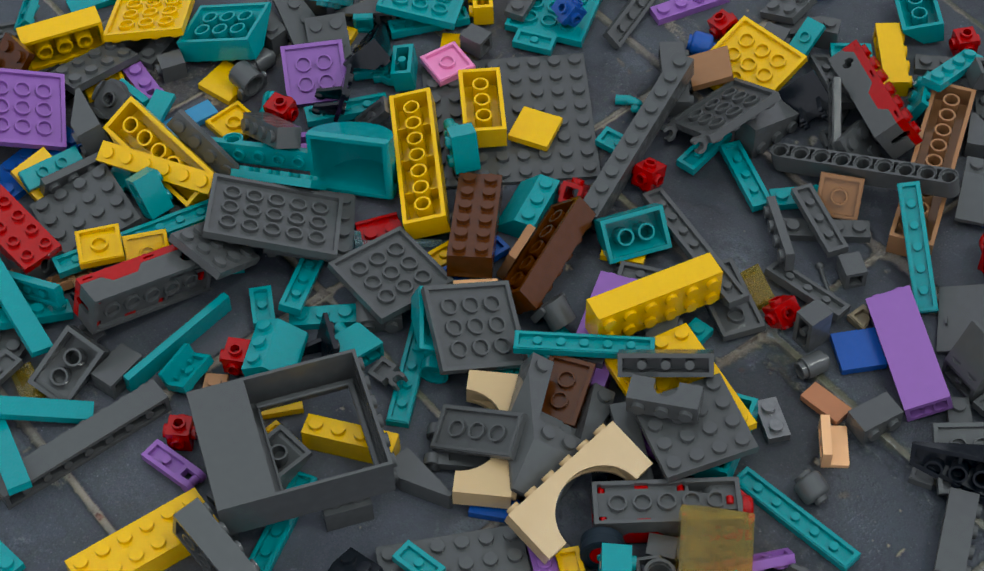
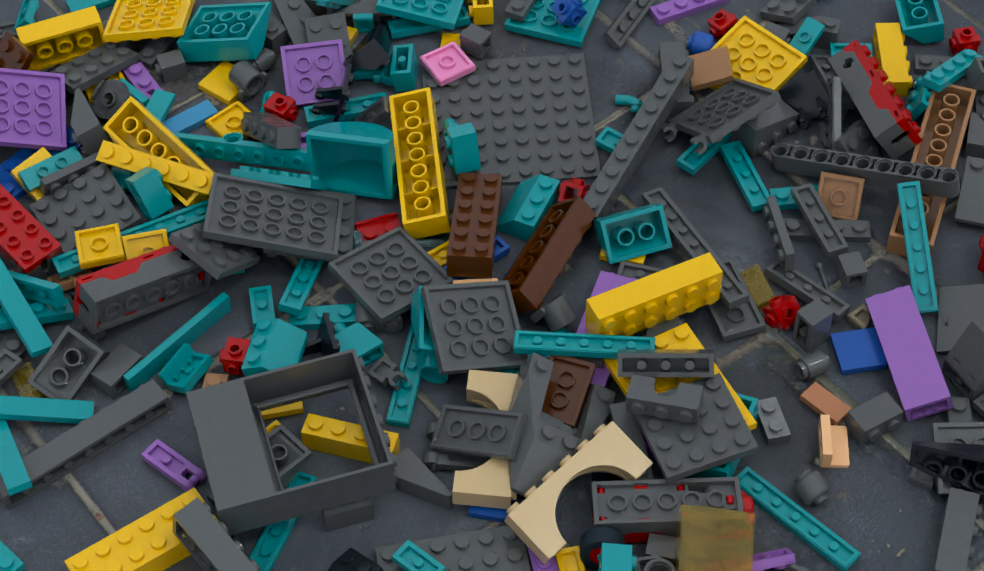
(180, 432): red brick -> none
(201, 143): dark grey plate -> none
(483, 105): yellow brick -> none
(515, 251): medium nougat tile -> none
(534, 41): teal plate -> none
(535, 128): yellow tile -> none
(648, 174): red brick -> none
(701, 330): teal plate -> none

